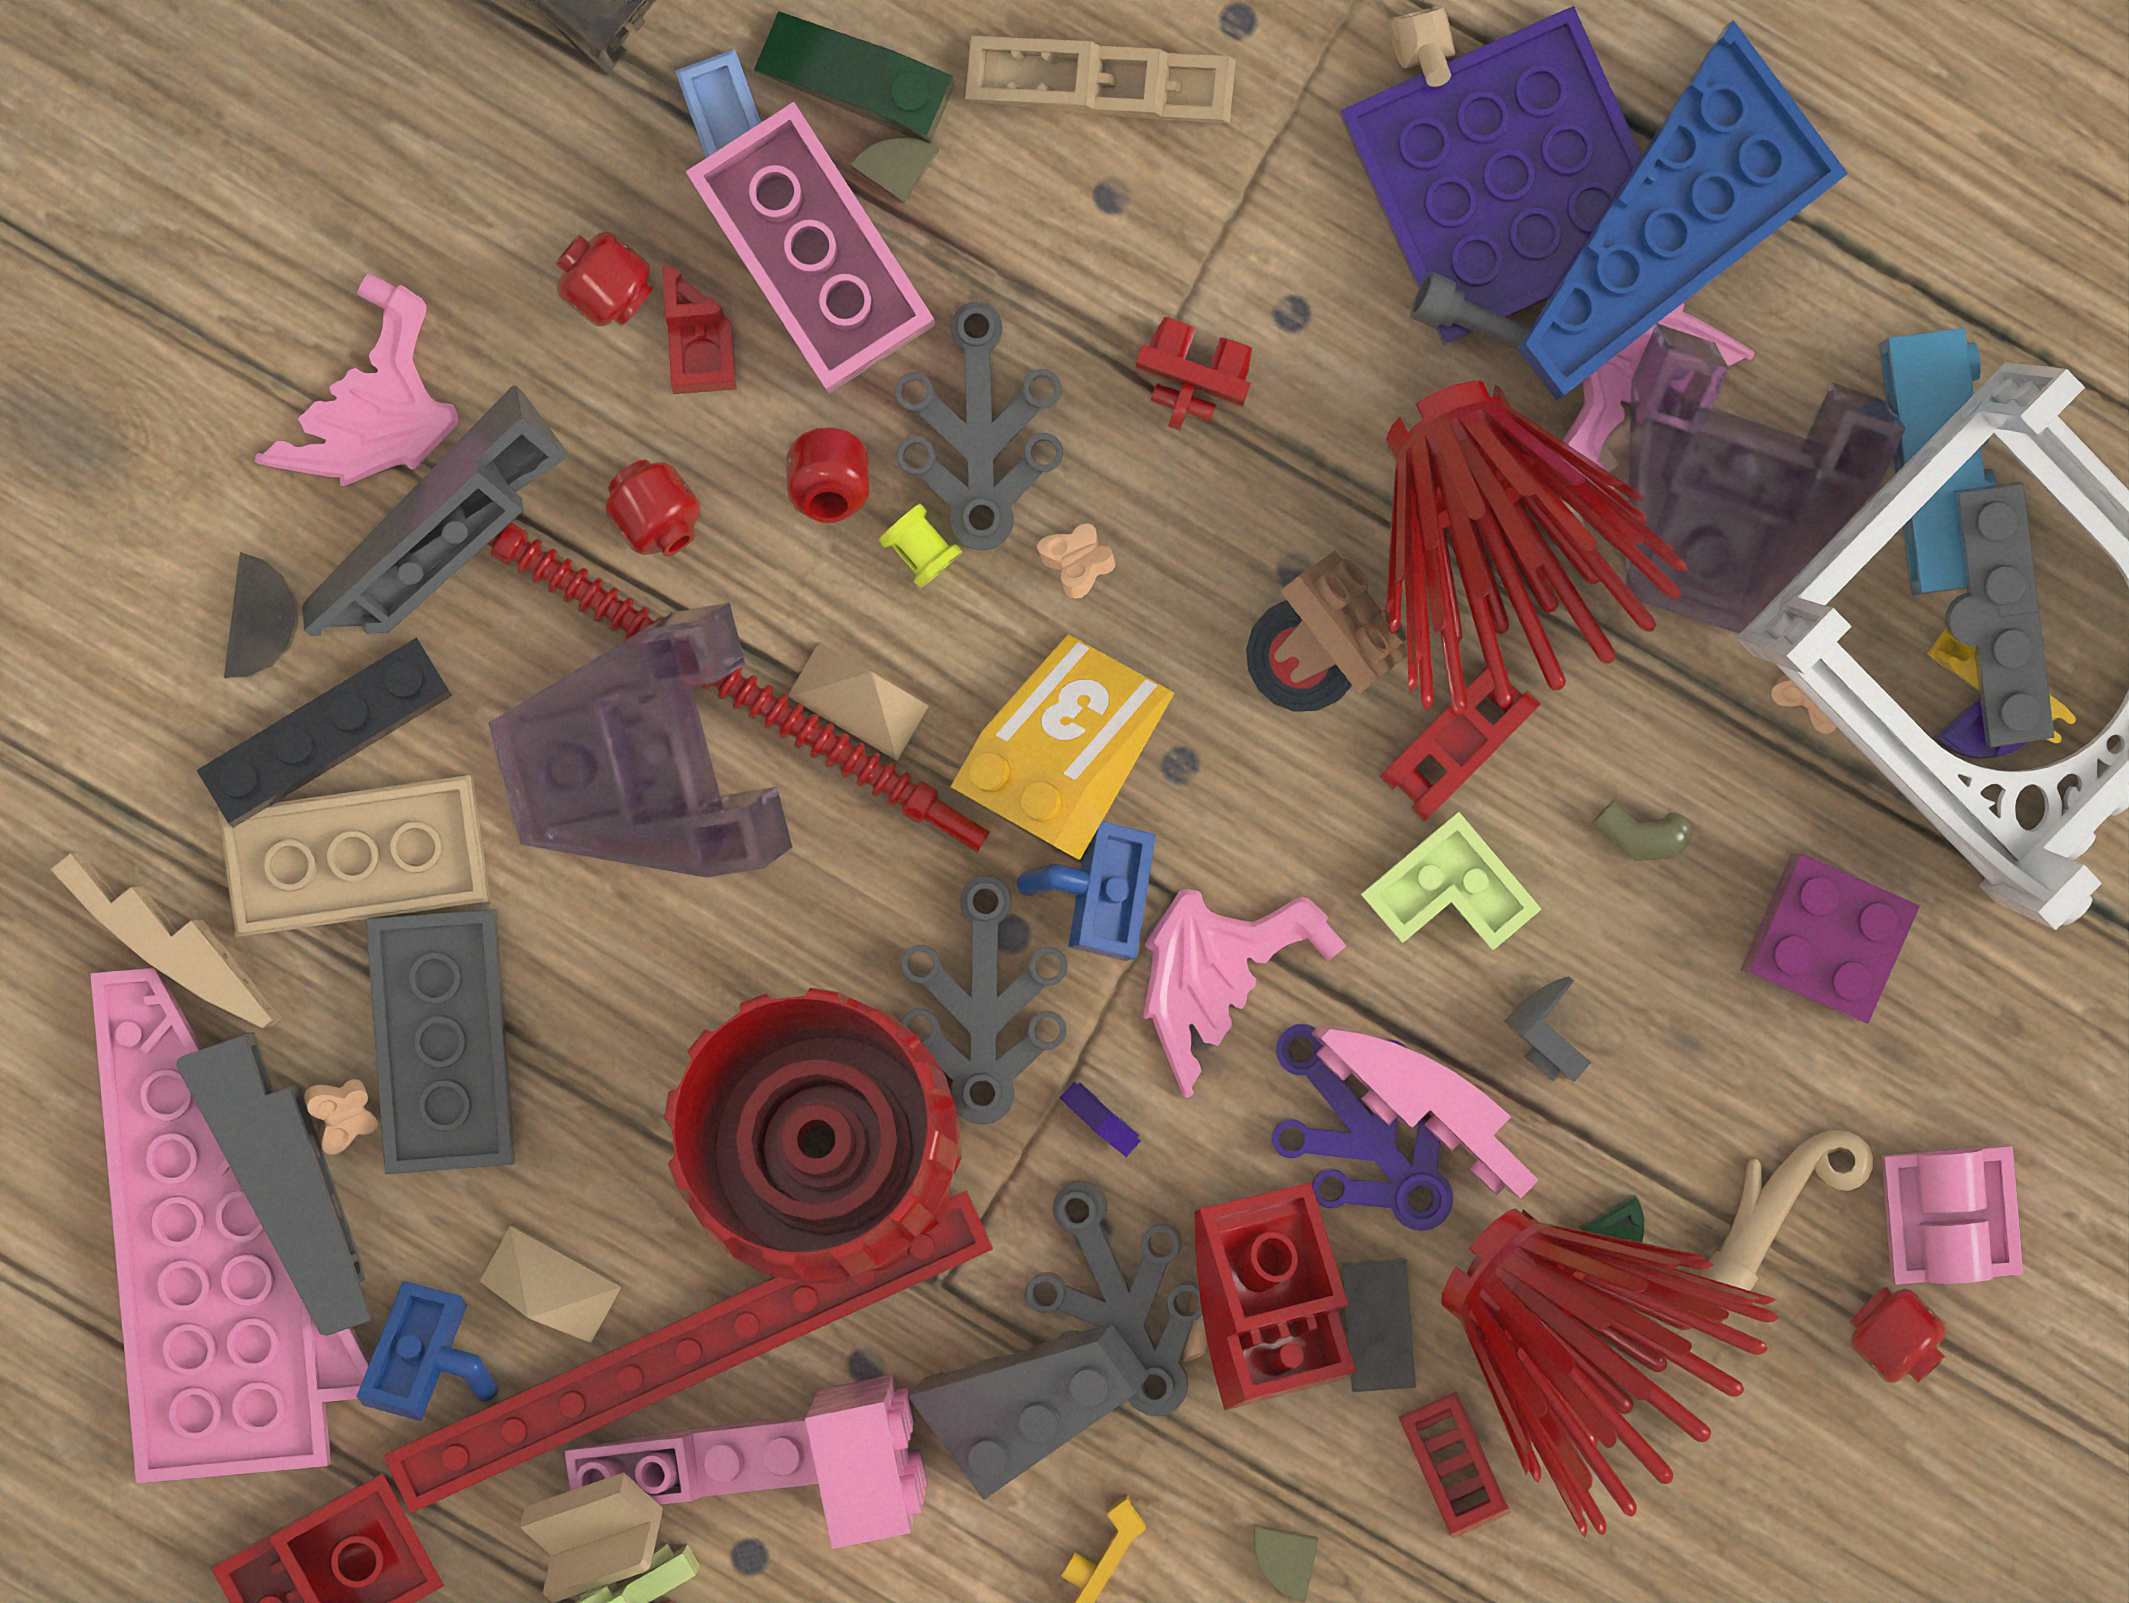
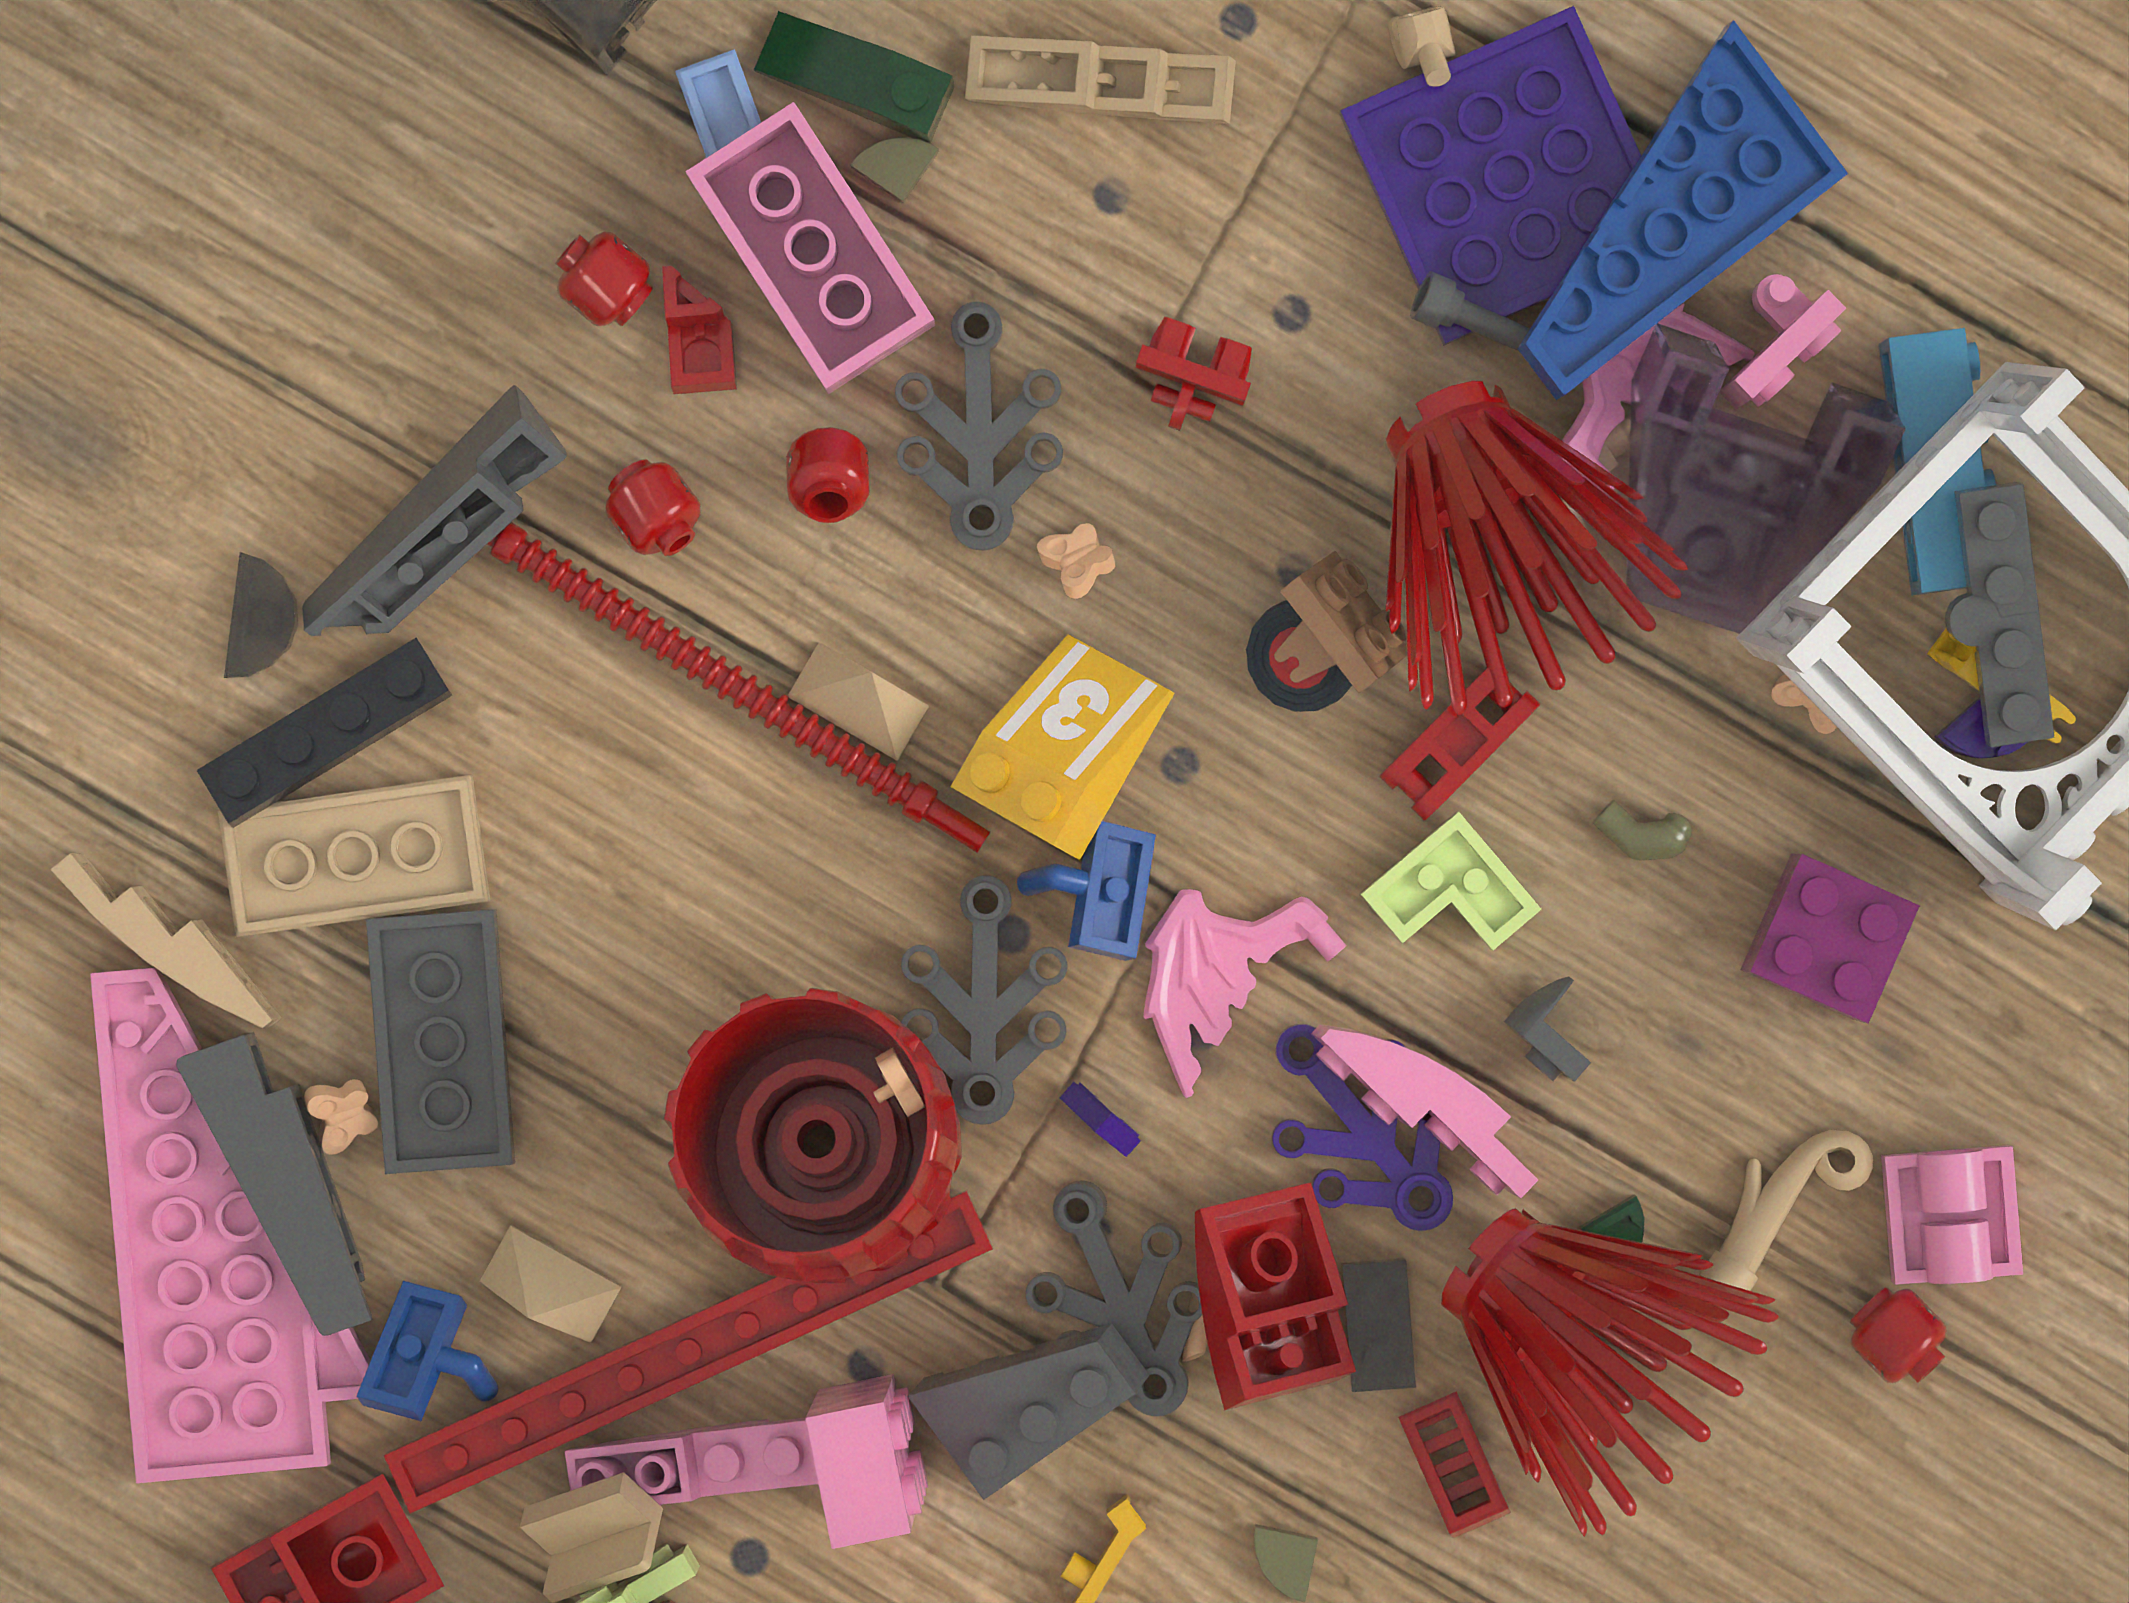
(376, 416): bright pink animal -> none
(621, 762): wedge -> none
(897, 1083): none -> light nougat piece
(920, 546): neon yellow bush -> none
(1802, 330): none -> bright pink plate

